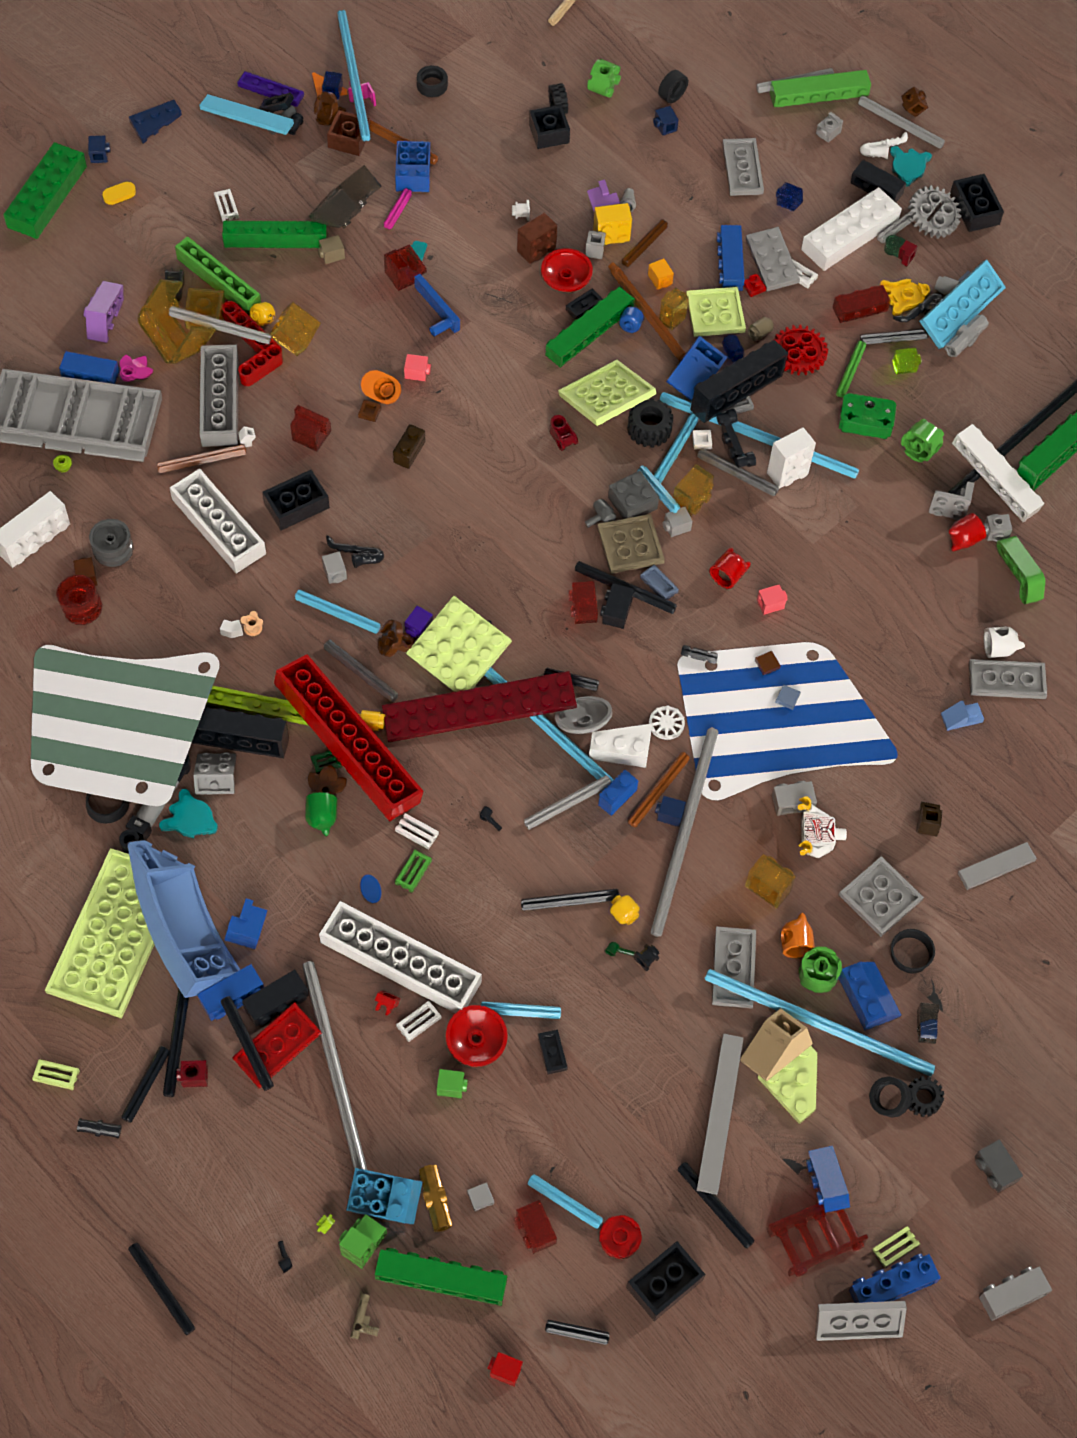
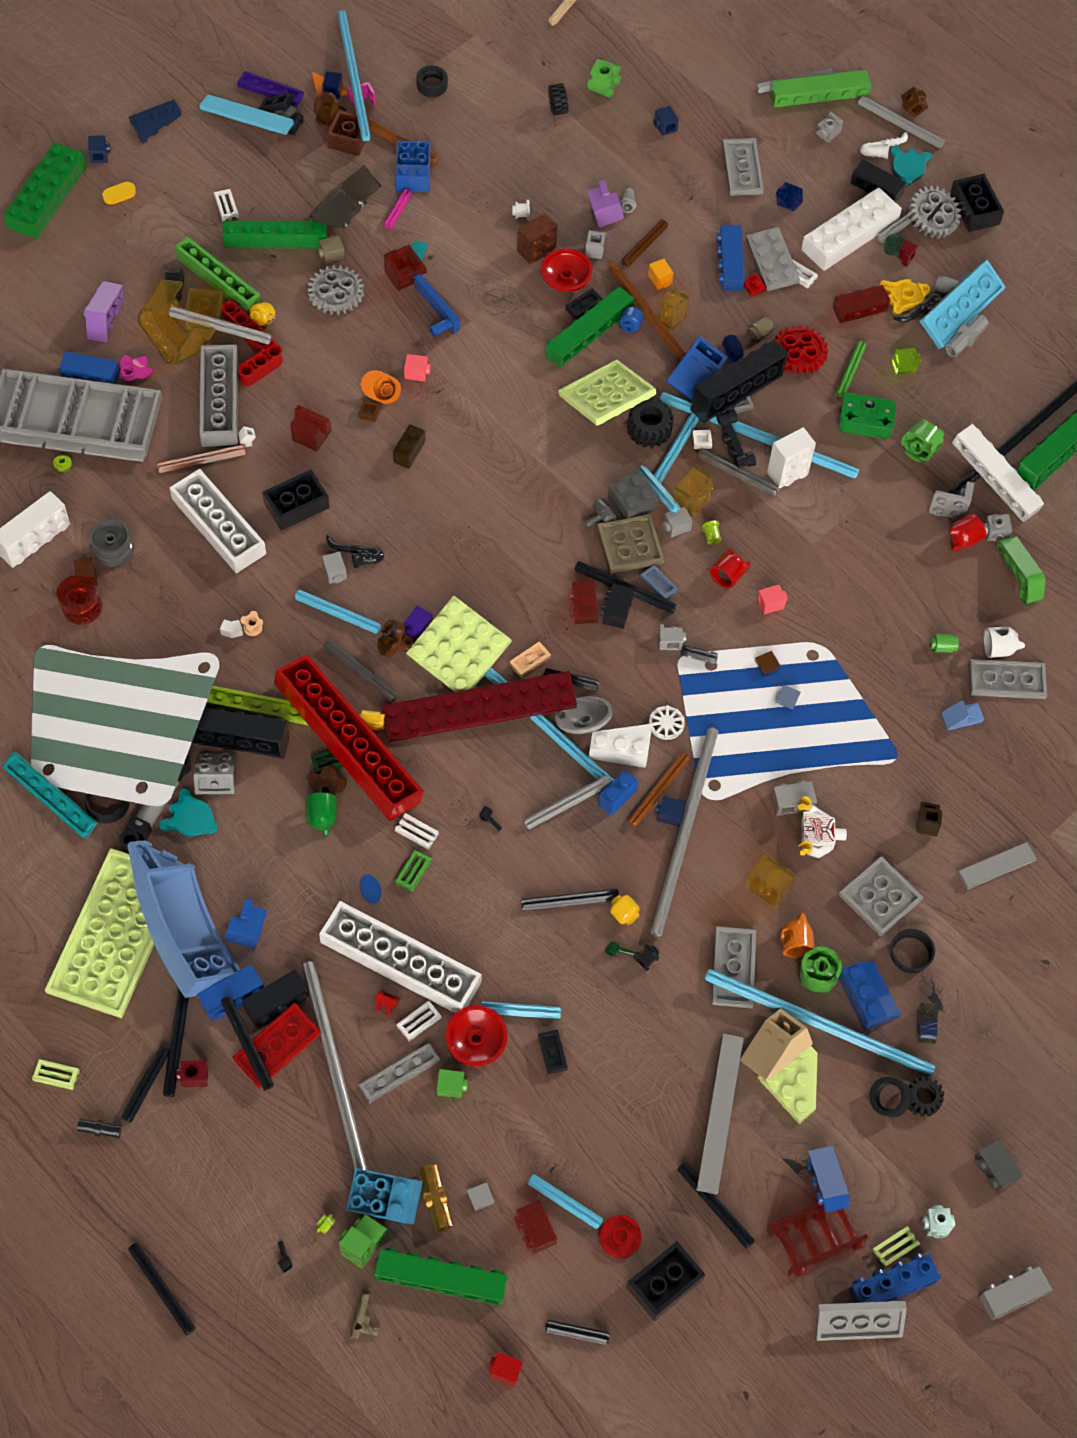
(49, 795): none -> teal tile
(295, 329): clear yellow brick -> none
(335, 289): none -> light grey gear
(399, 1073): none -> light grey tile
(530, 659): none -> light nougat plate
(549, 126): black brick -> none
(563, 435): dark red piece -> none
(614, 221): yellow brick -> none
(671, 638): none -> light grey brick
(673, 86): black tyre -> none
(711, 530): none -> lime bush
(715, 311): yellowish green plate -> none
(895, 336): axle -> none
(933, 1226): none -> light aqua brick
(944, 643): none -> bright green brick

